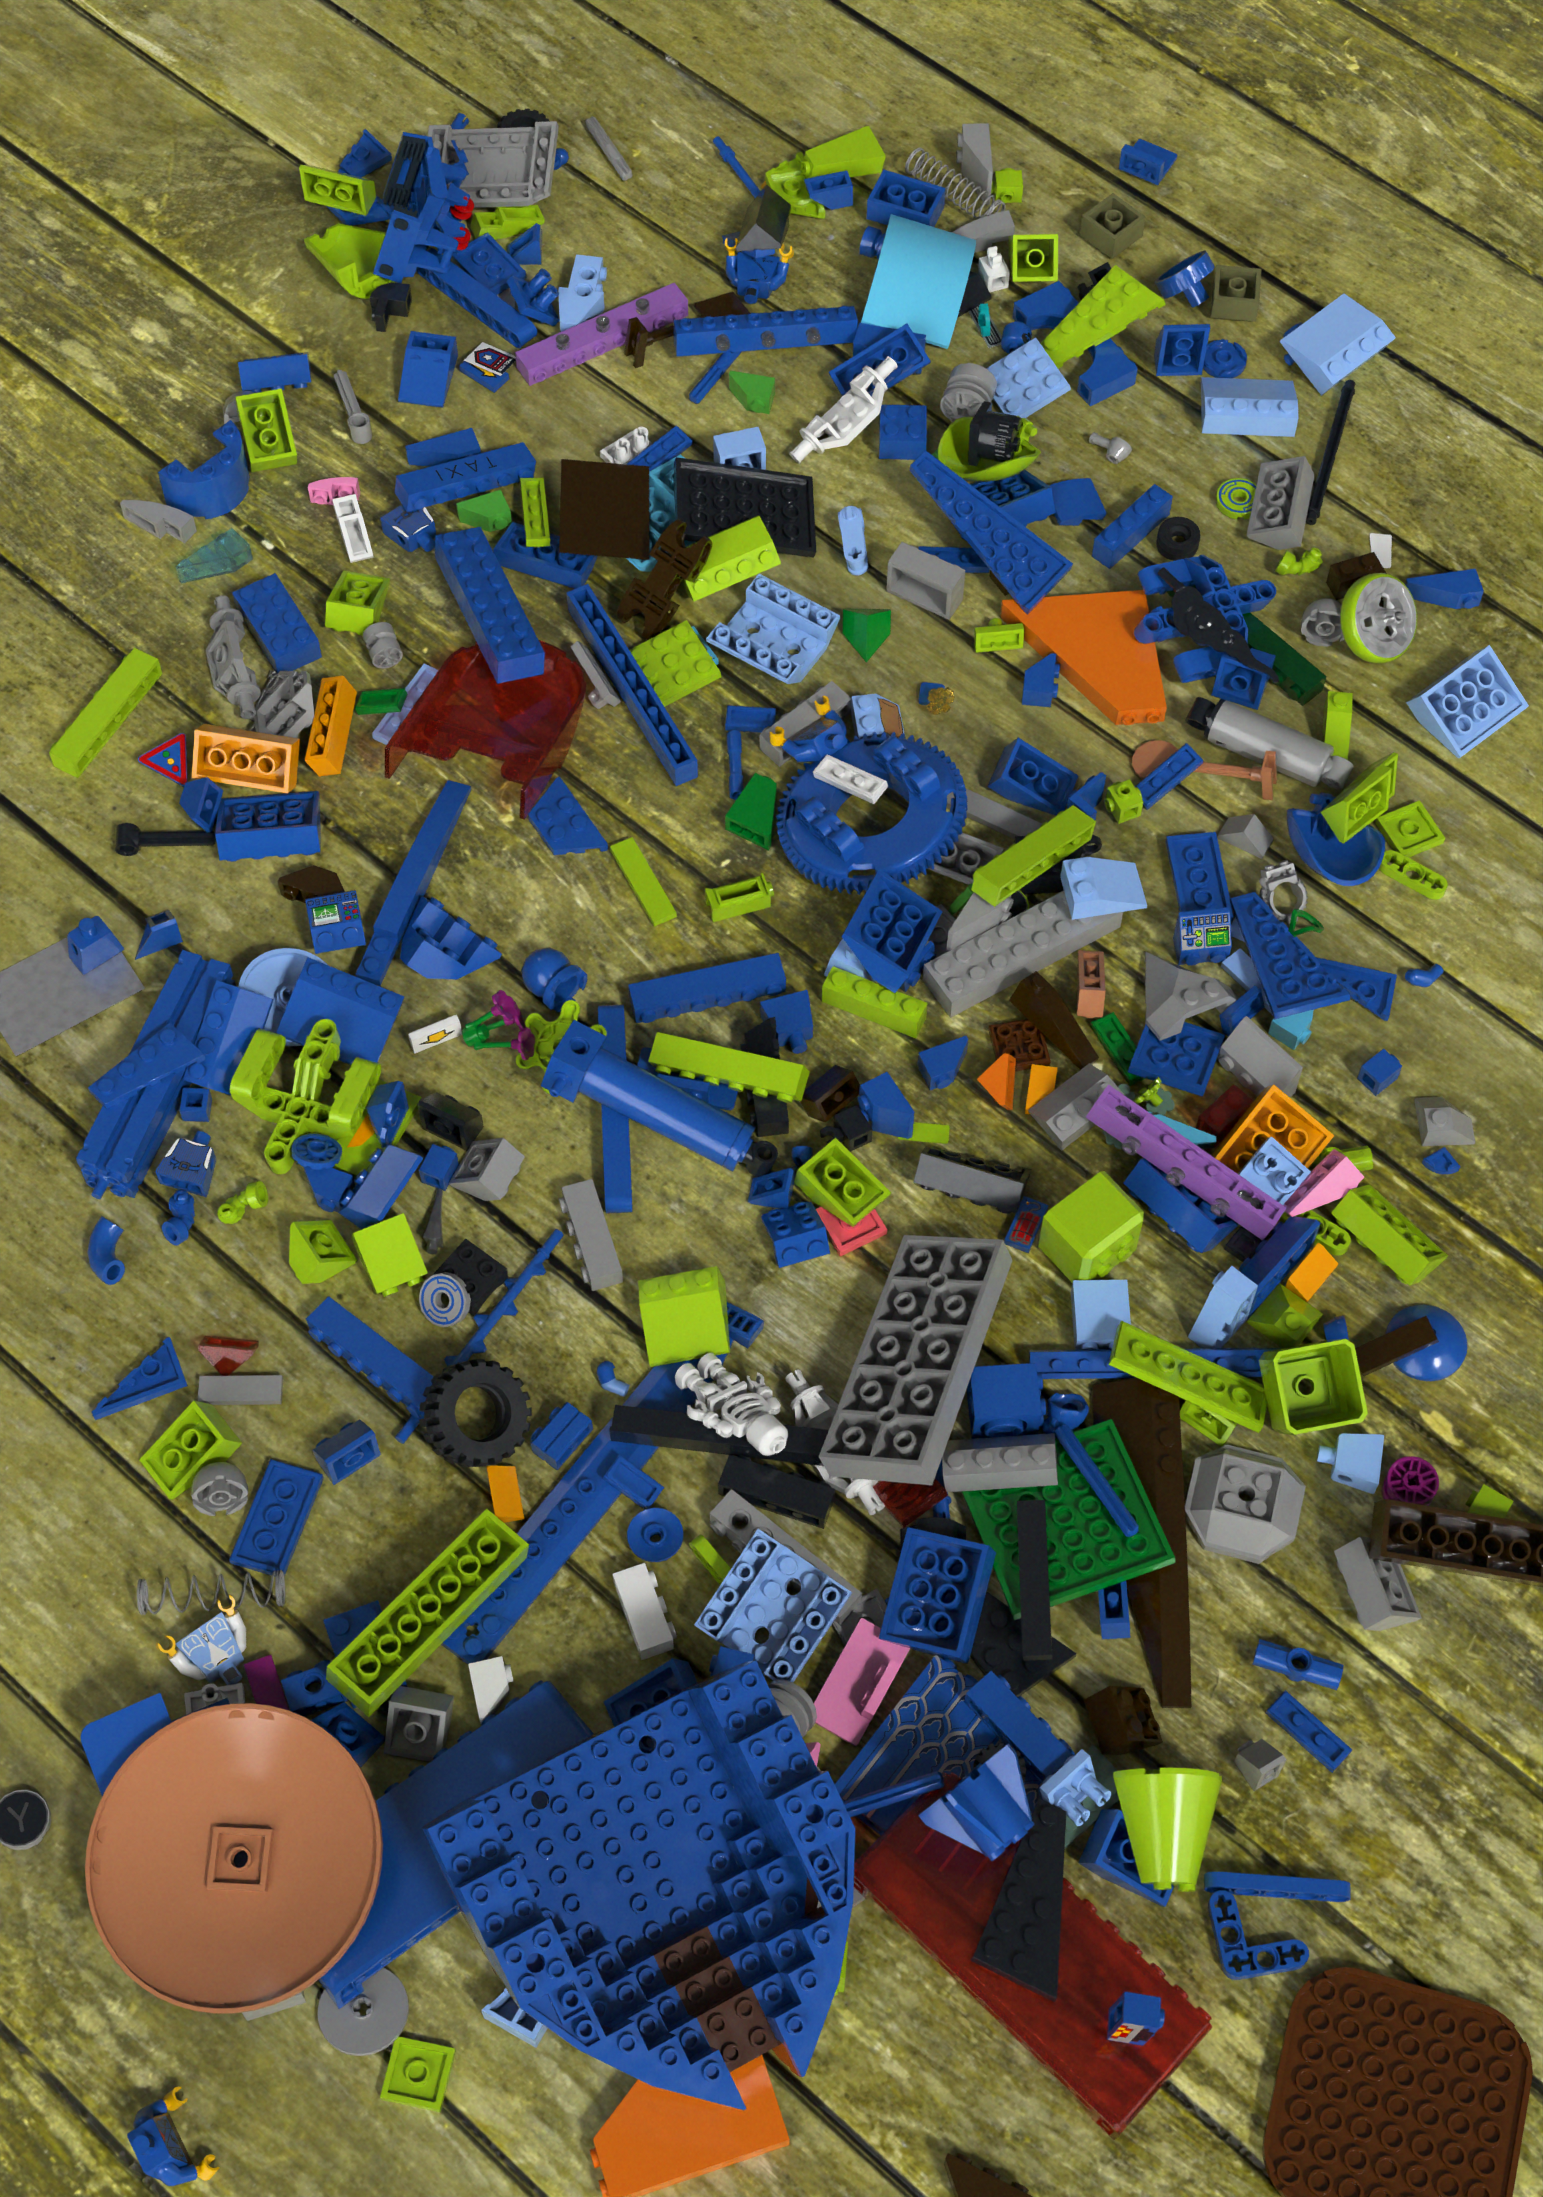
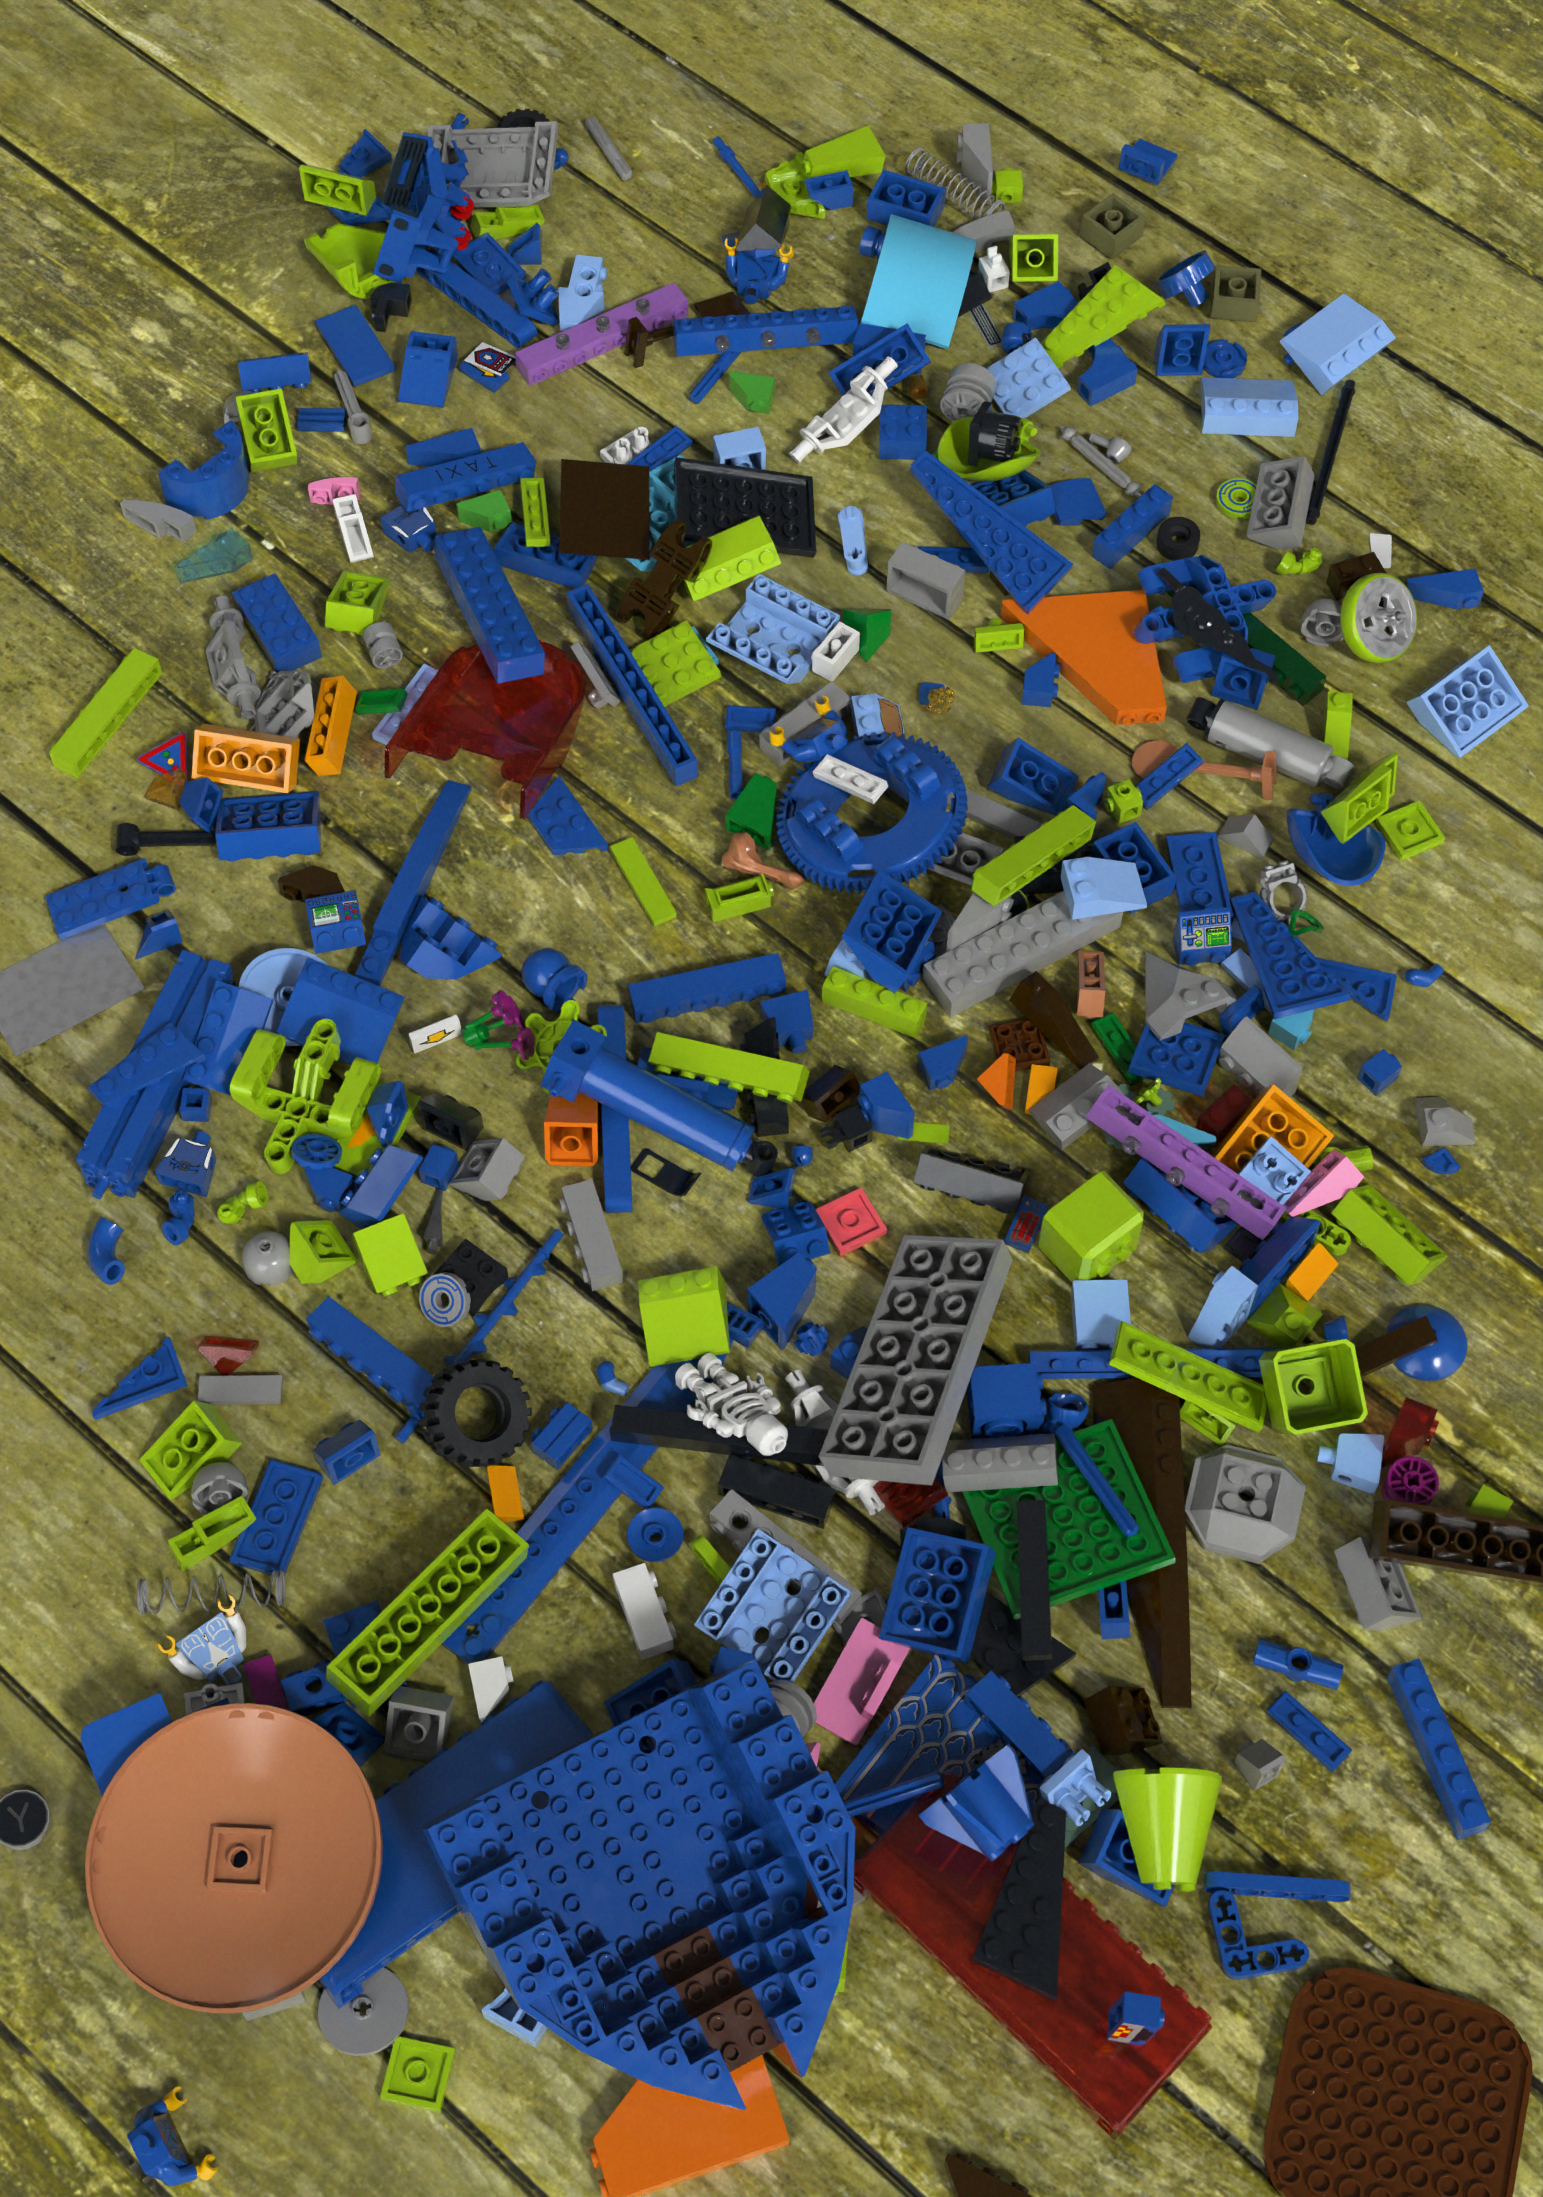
(92, 944): blue torso -> none
(100, 899): none -> blue hinge
(167, 789): none -> clear yellow slope
(211, 1533): none -> lime slope
(267, 1258): none -> light grey cylinder
(316, 419): none -> blue tile
(355, 345): none -> blue tile
(571, 1132): none -> orange hips
(670, 1178): none -> black piece
(744, 858): none -> nougat hair
(783, 1297): none -> blue slope
(811, 1339): none -> blue gear
(835, 651): none -> white brick
(841, 1183): lime slope -> none
(846, 1352): none -> blue slope
(917, 387): none -> pearl gold hose
(961, 900): bright green hand -> none
(984, 319): teal tile -> none
(1101, 461): none -> light grey wheel
(1133, 846): none -> blue brick
(1411, 1431): none -> clear red slope
(1415, 884): lime beam -> none
(1438, 1749): none -> blue brick

